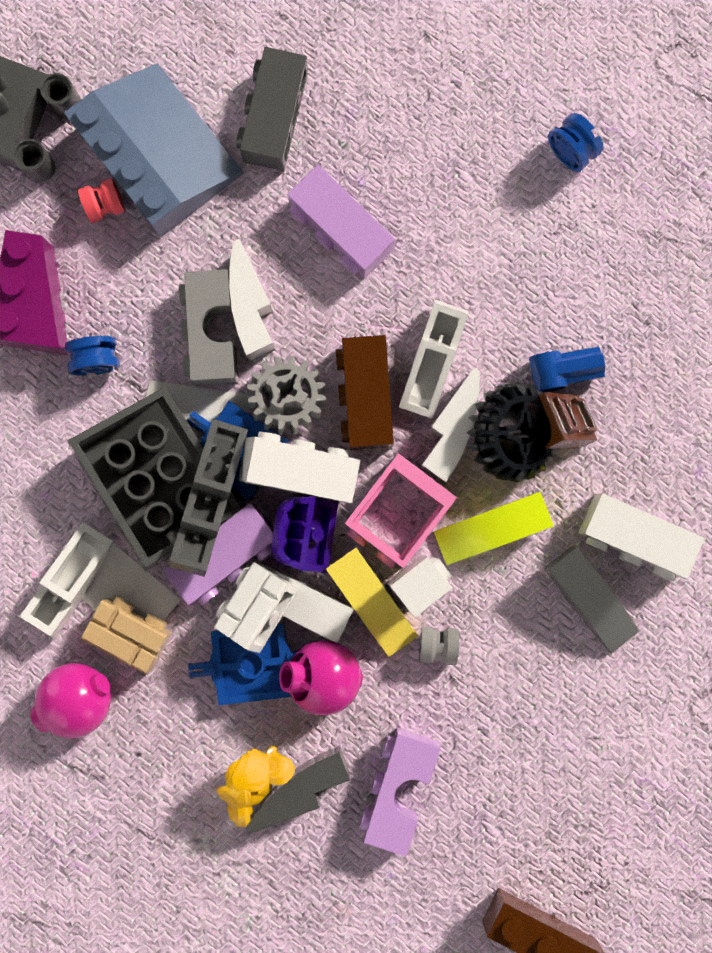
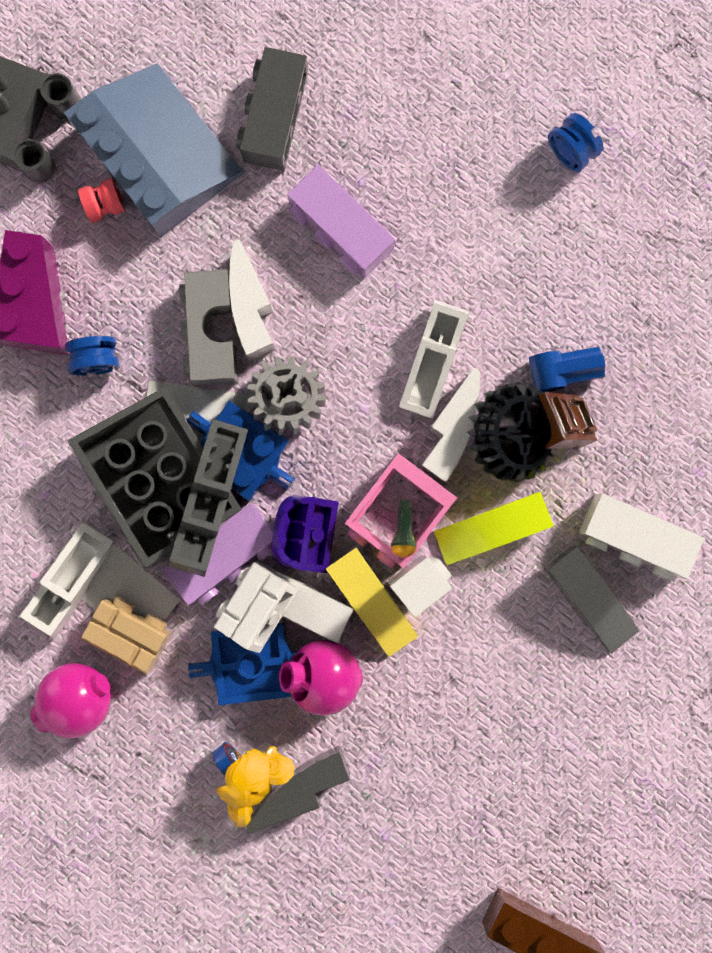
(225, 756): none -> blue tile
(299, 468): white brick -> none
(365, 392): reddish brown brick -> none
(387, 822): lavender arch -> none
(403, 542): none -> clear green piece
(439, 645): light grey wheel -> none

